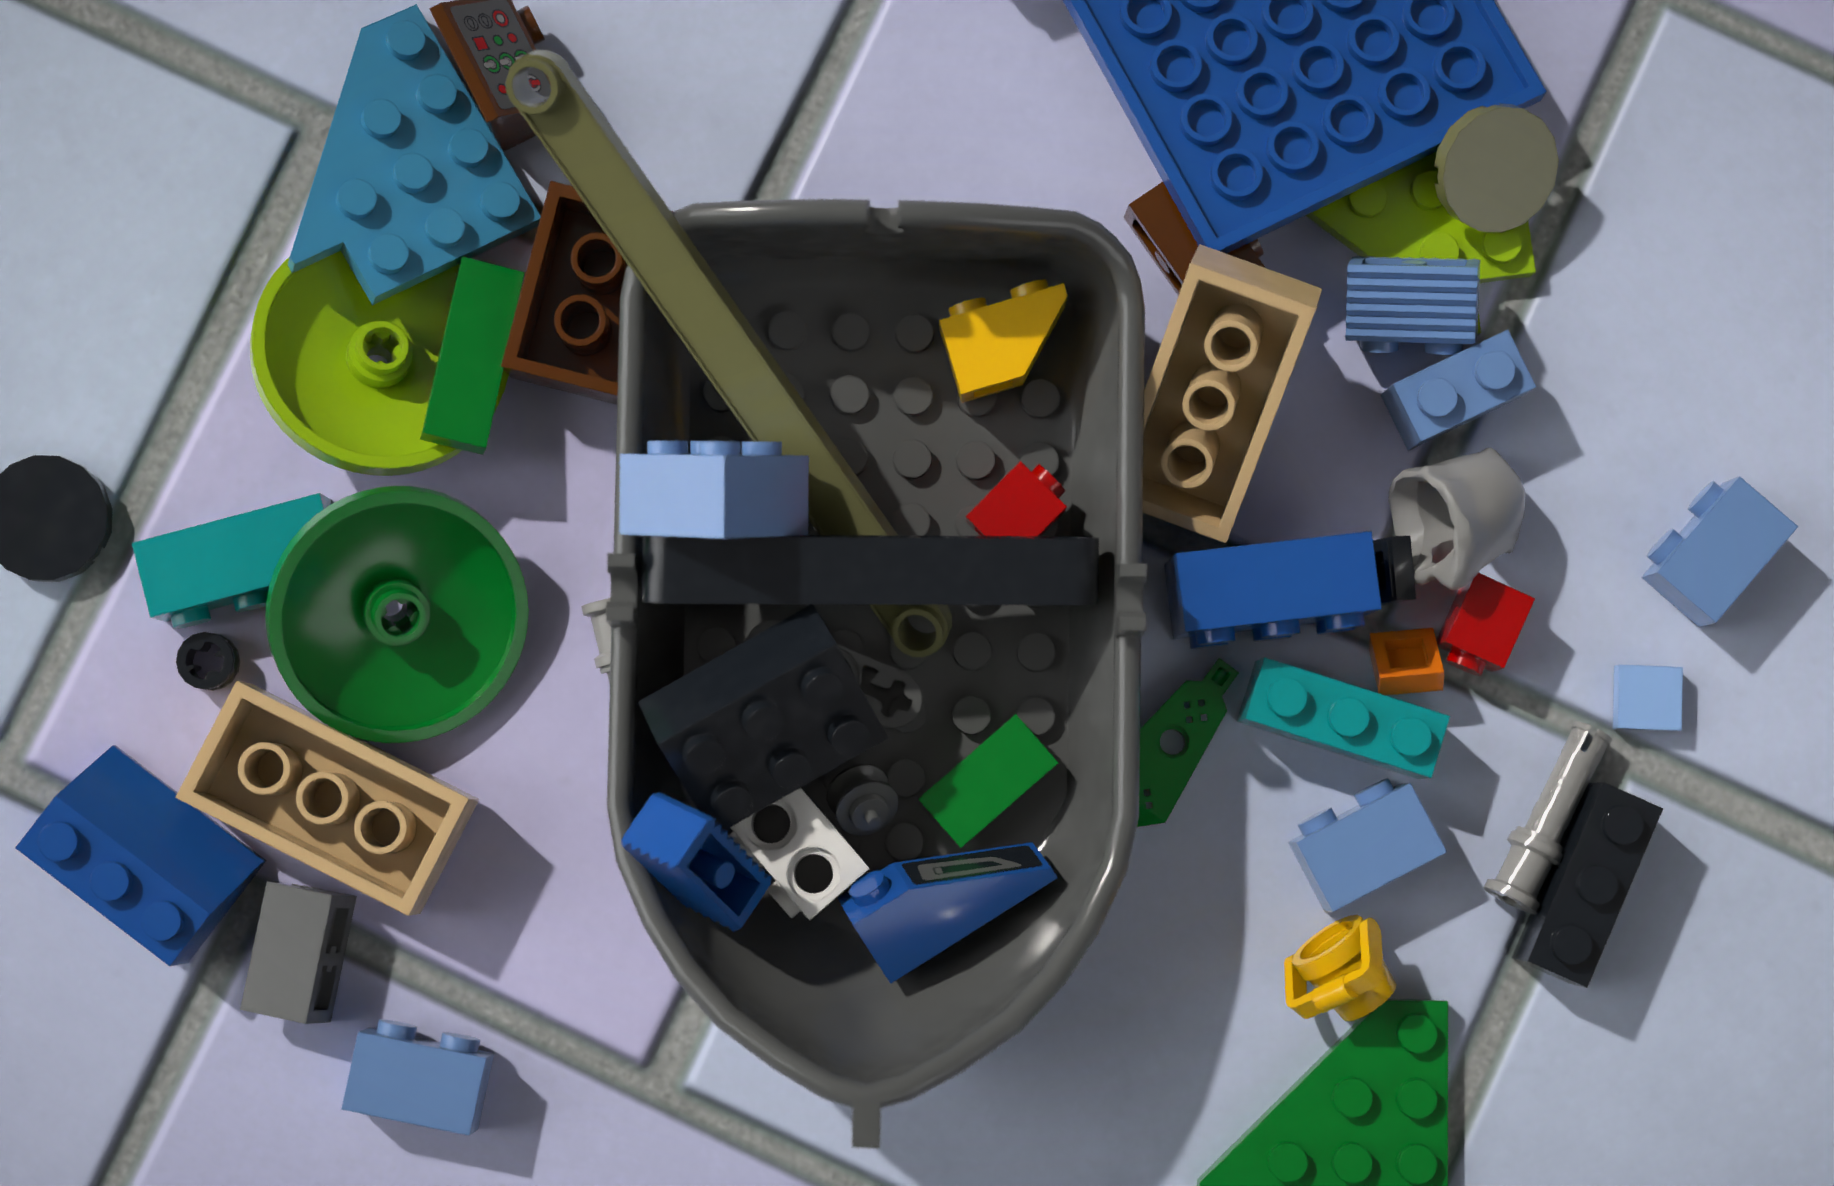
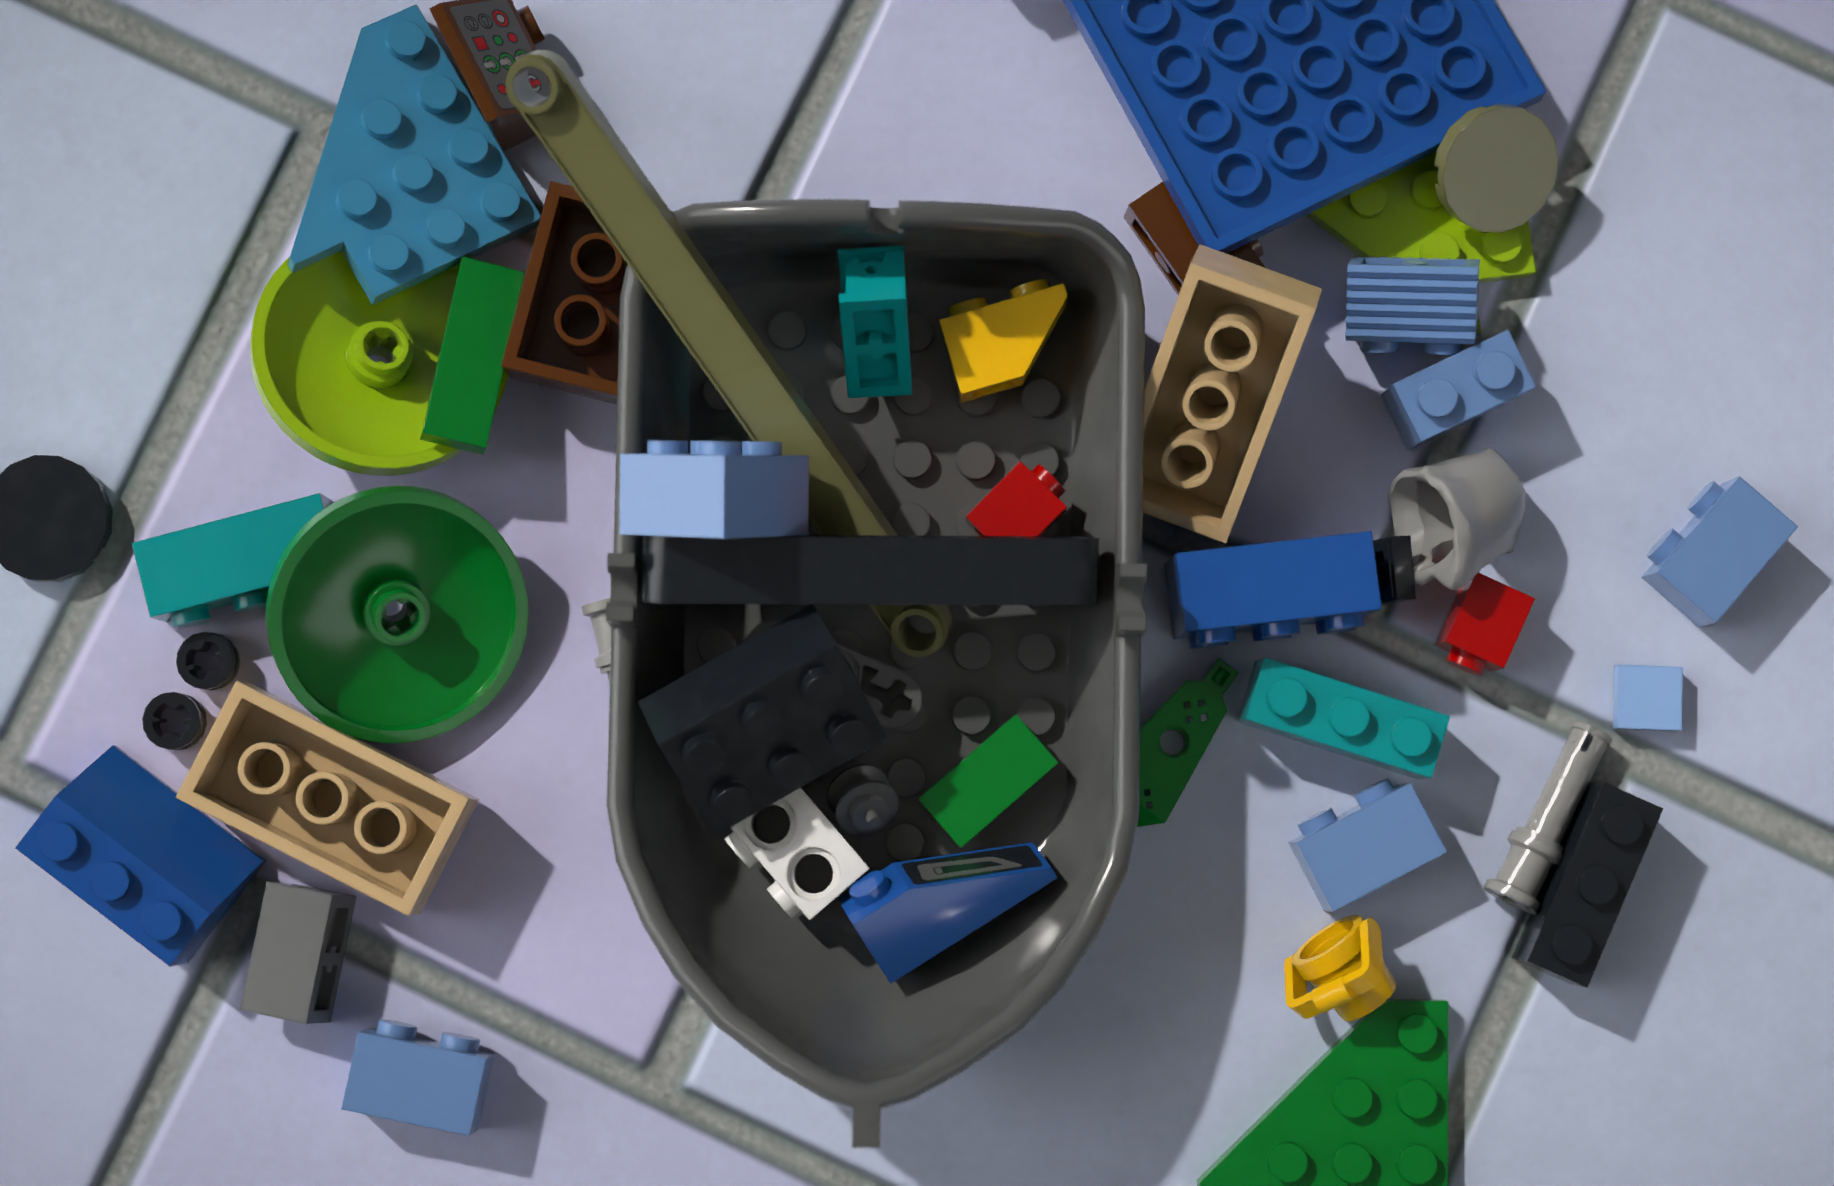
(171, 740): none -> black bush
(696, 860): blue brick -> none
(875, 321): none -> teal hinge
(1406, 661): orange plate -> none

